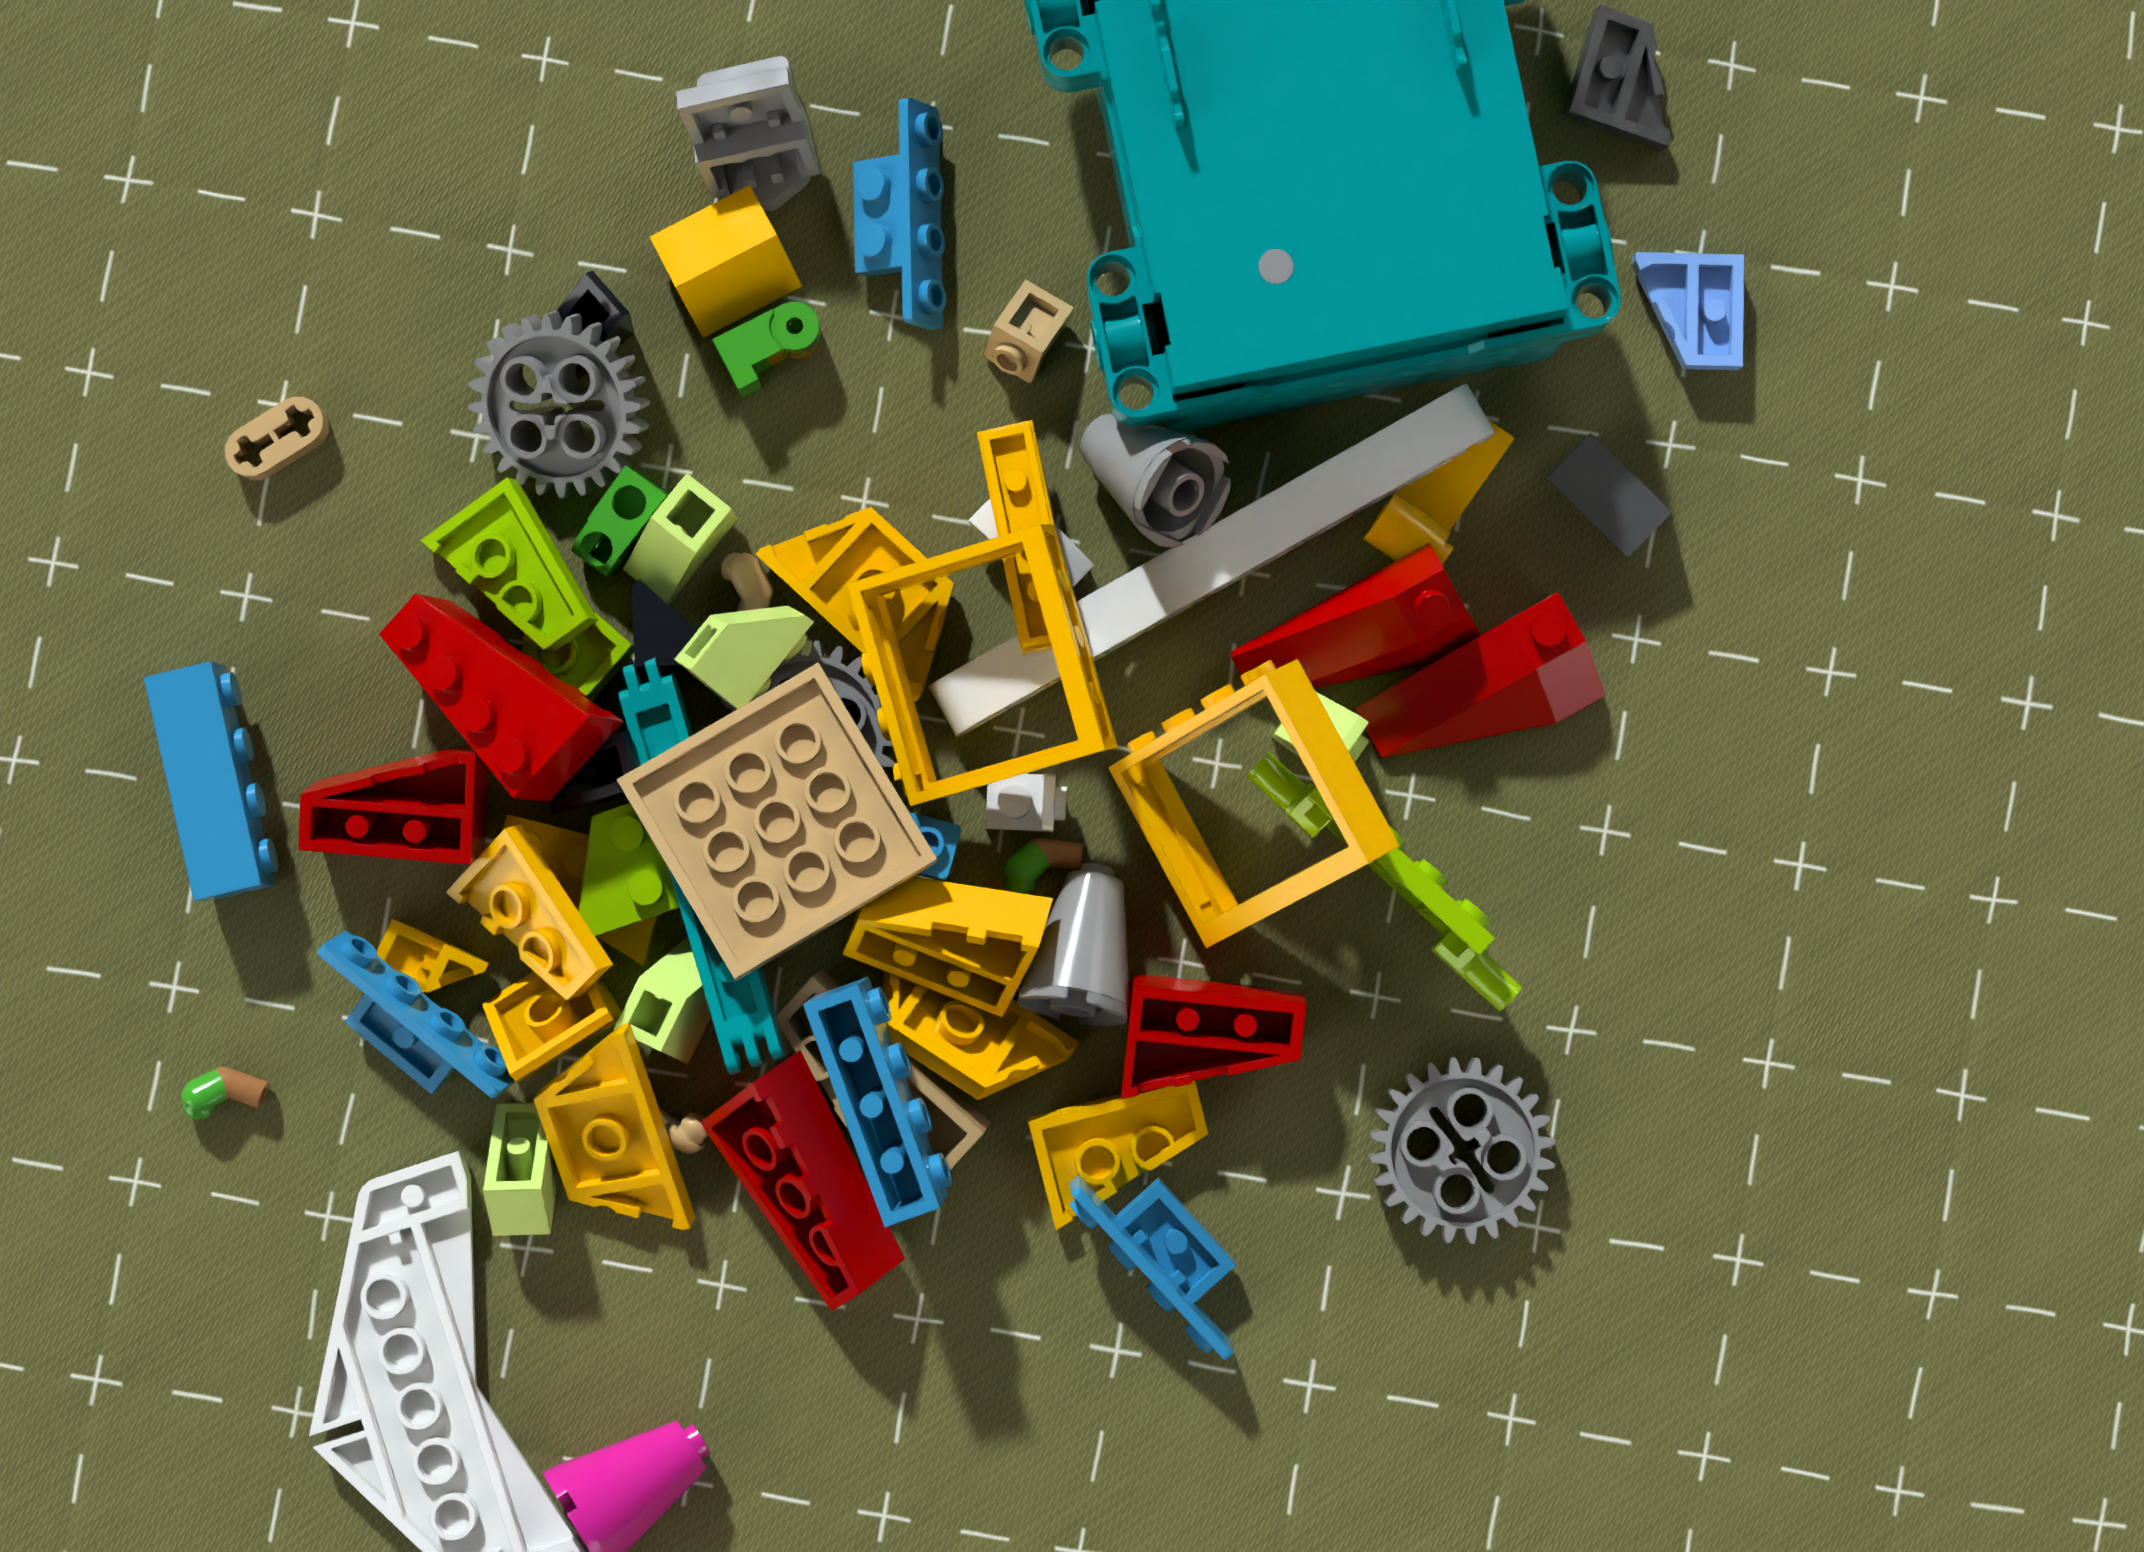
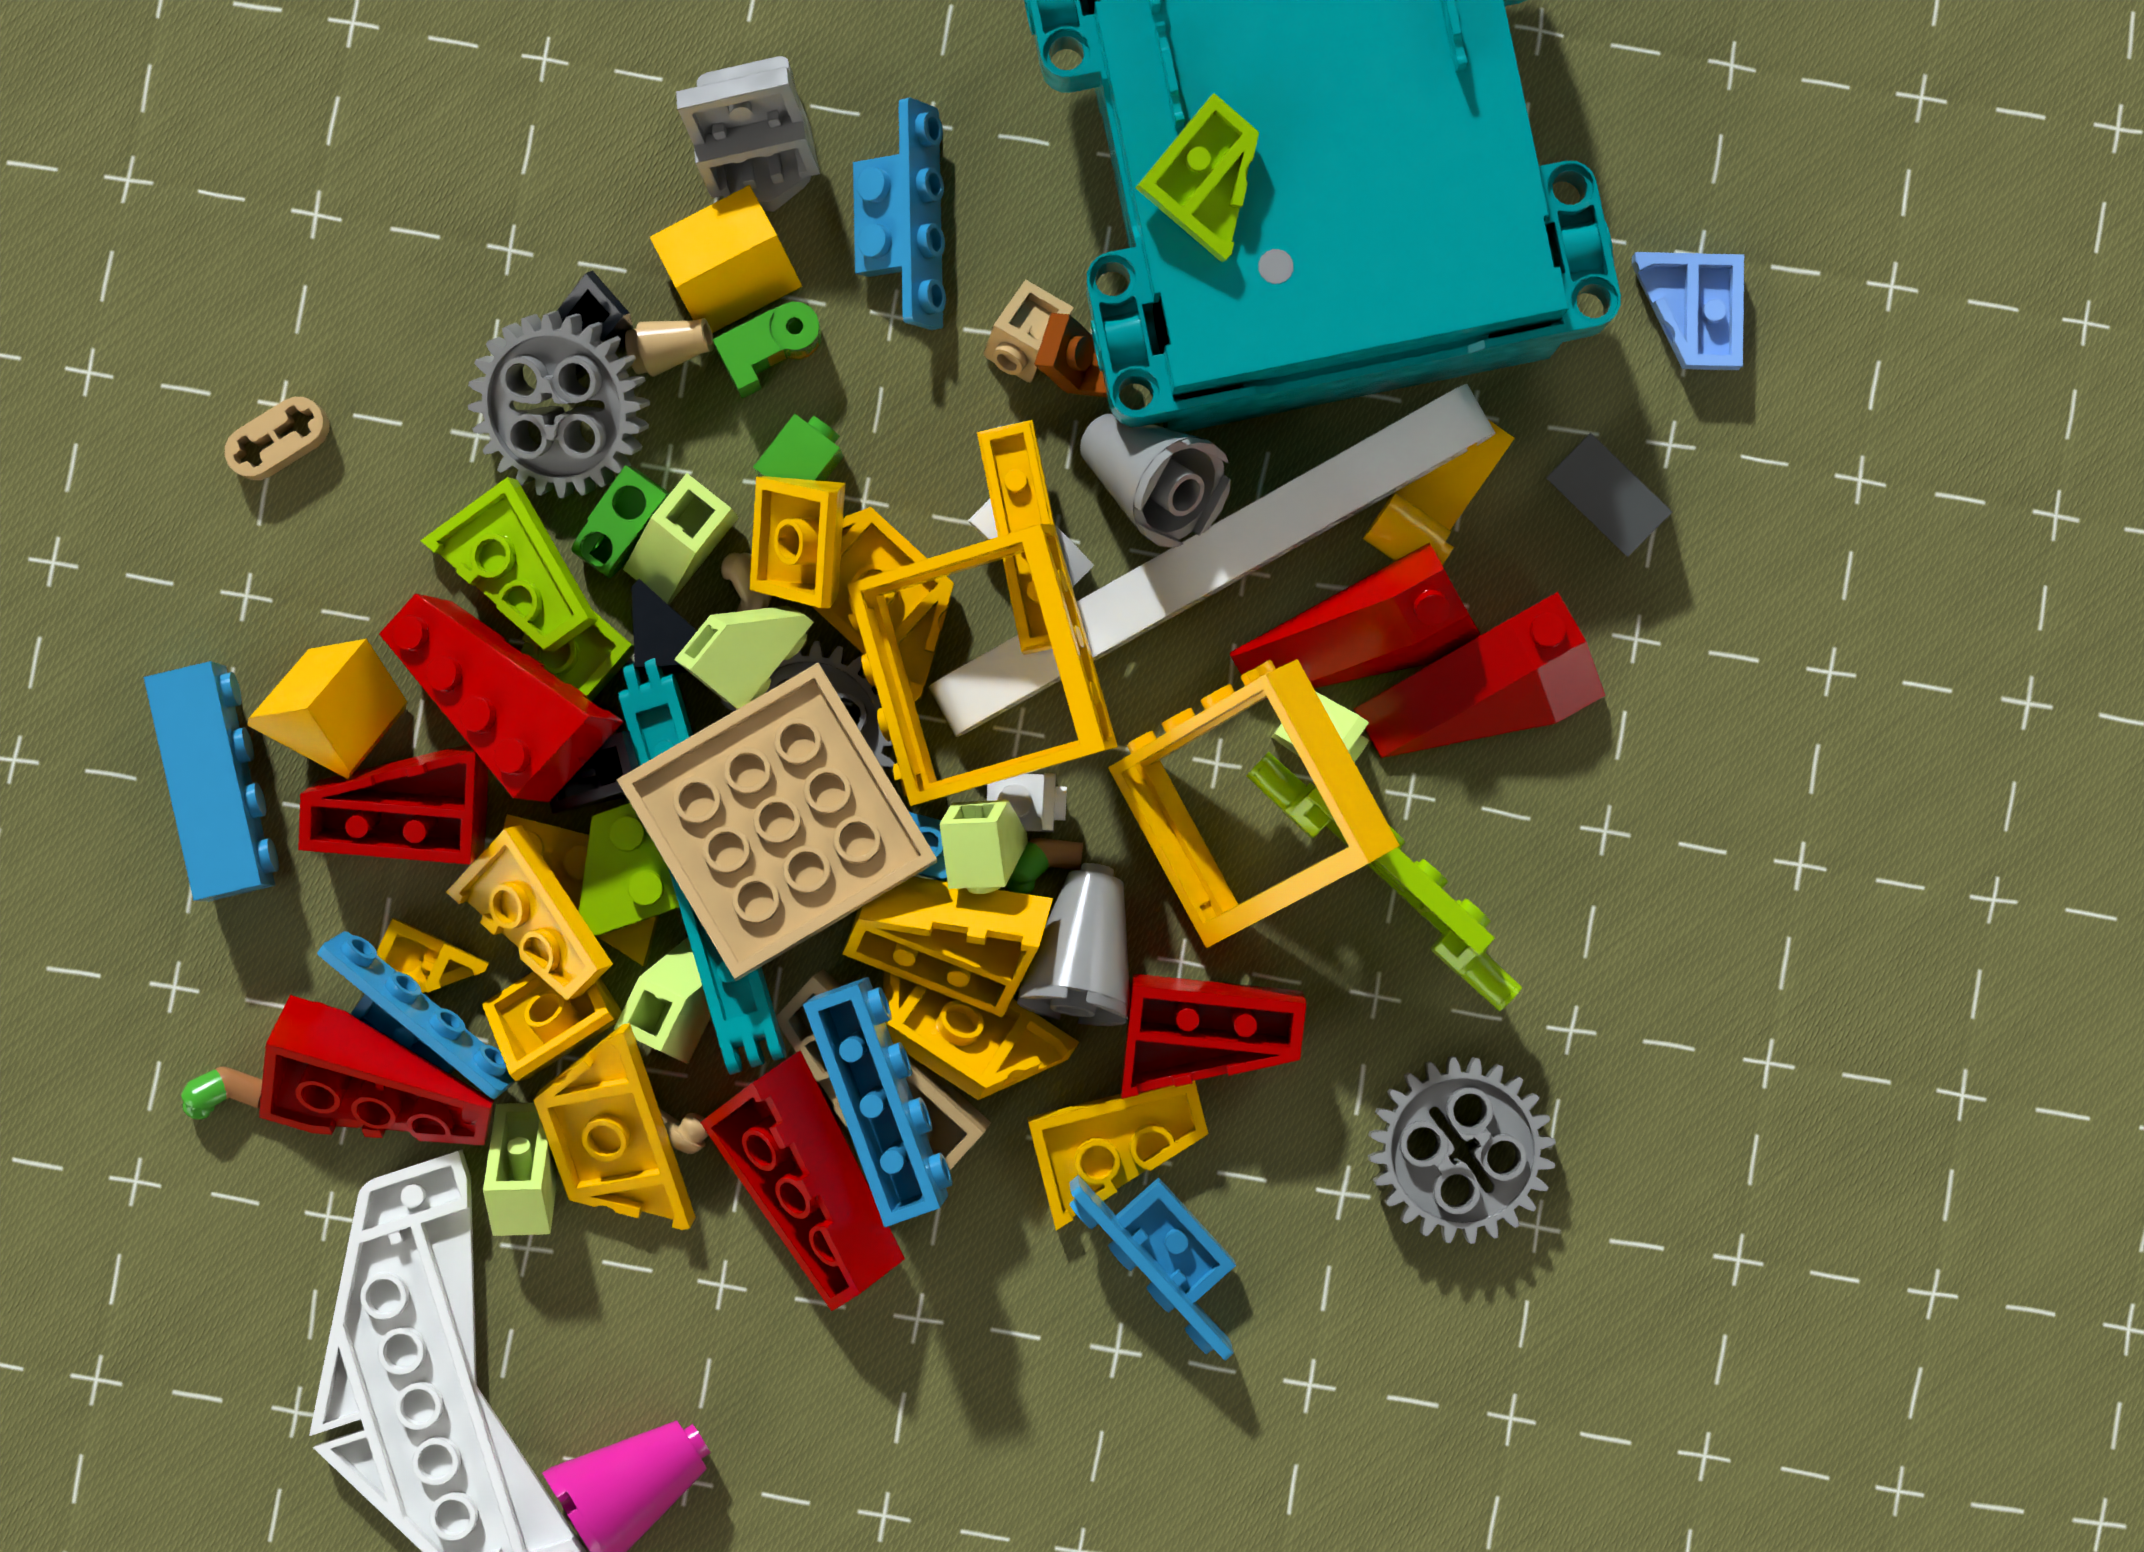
(332, 706): none -> yellow slope
(340, 1072): none -> red wedge
(667, 344): none -> tan cone
(797, 539): none -> yellow slope
(801, 451): none -> bright green brick
(981, 844): none -> yellowish green slope
(1070, 357): none -> dark orange bracket
(1204, 175): none -> lime wing
(1618, 80): flat silver wing -> none

